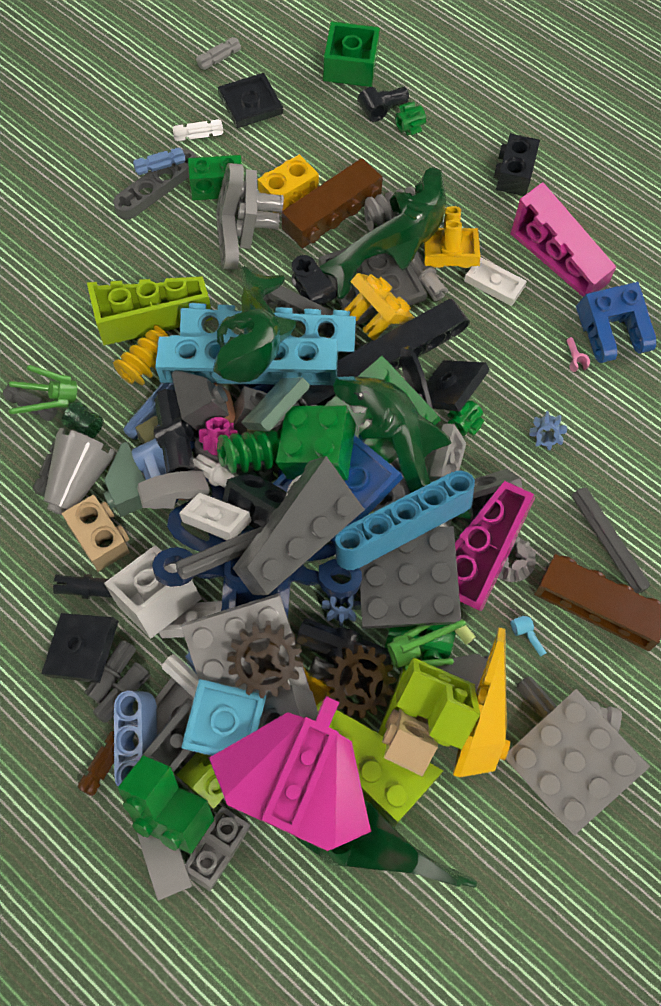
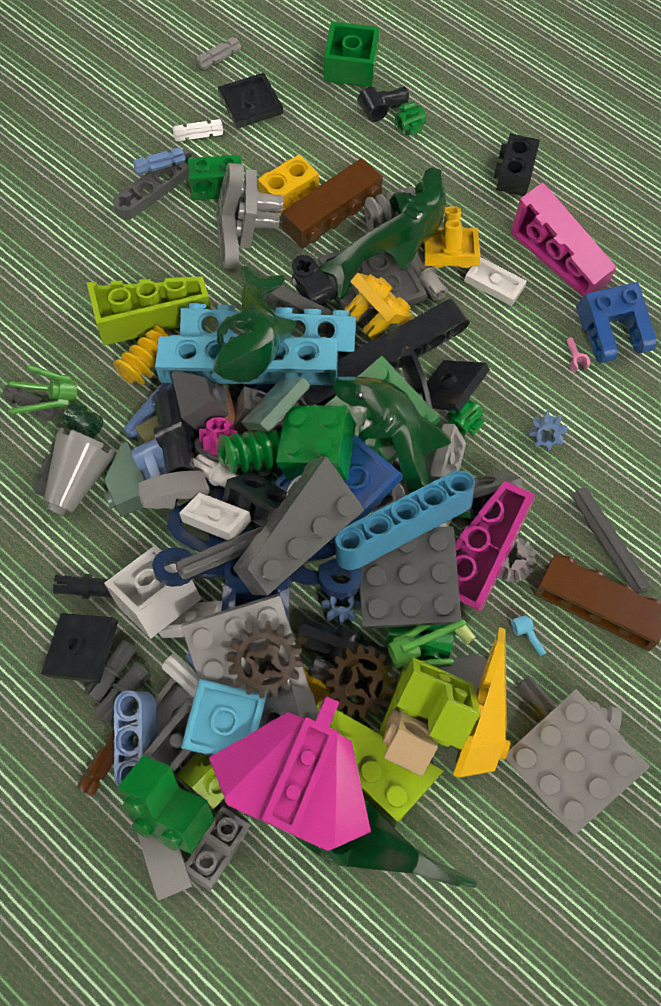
(94, 533): tan brick -> none

